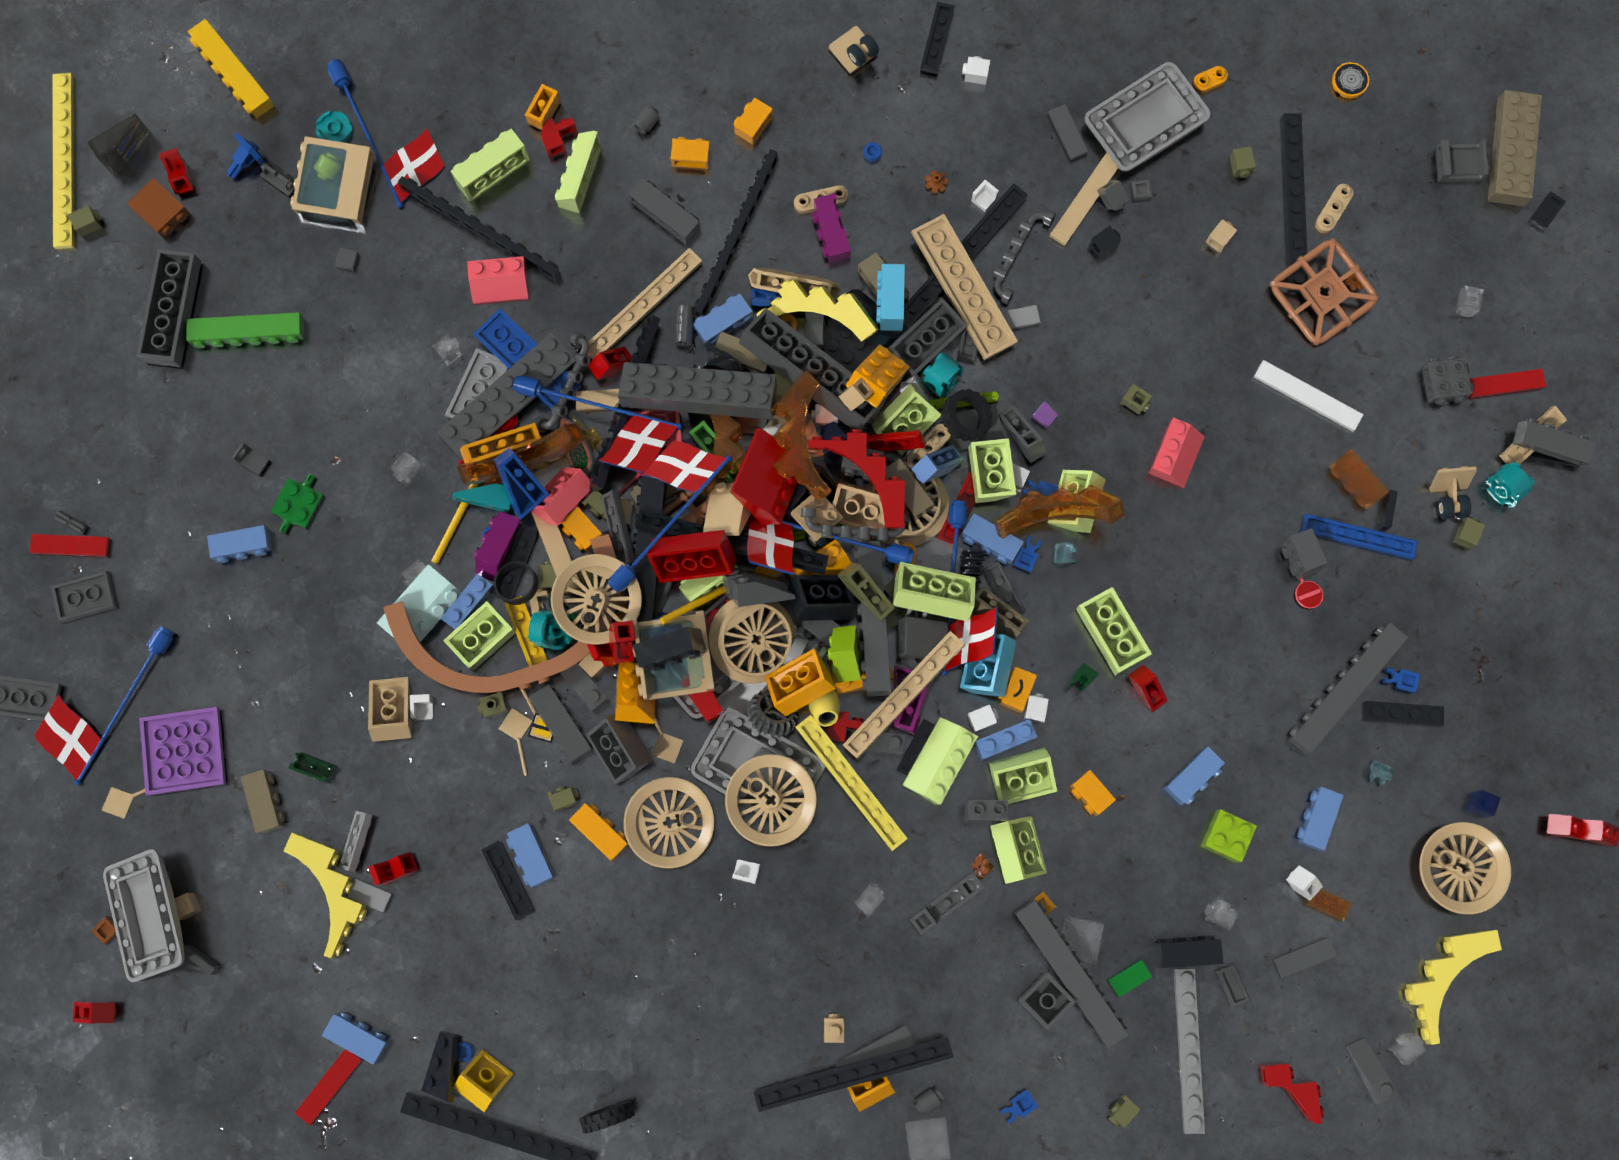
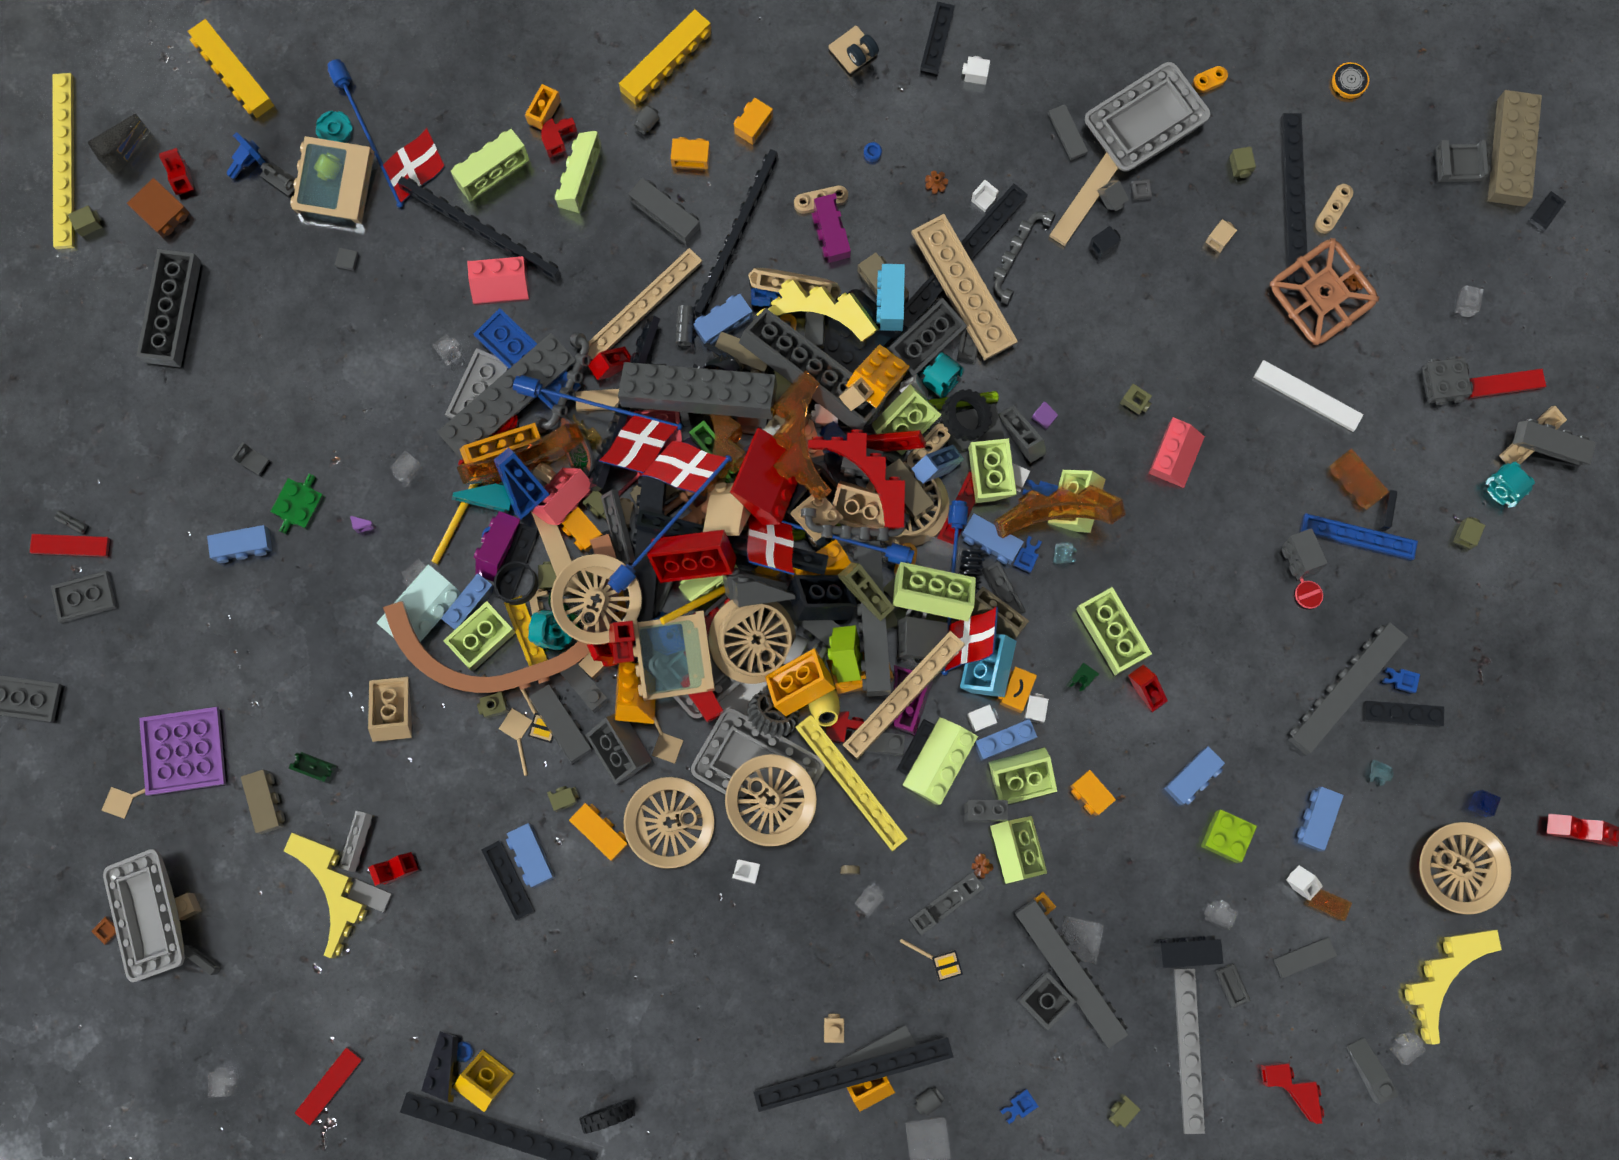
(71, 737): flag -> none
(94, 1012): red slope -> none
(221, 1082): none -> clear brick
(245, 329): bright green brick -> none
(356, 1037): medium blue brick -> none
(361, 525): none -> medium lavender slope
(421, 707): white panel -> none
(544, 473): none -> tan plate
(665, 57): none -> yellow brick
(670, 649): black brick -> none
(850, 870): none -> dark tan tile
(945, 964): none -> piece
(1022, 317): light grey tile -> none
(1129, 978): green tile -> none
(1451, 481): tan plate -> none

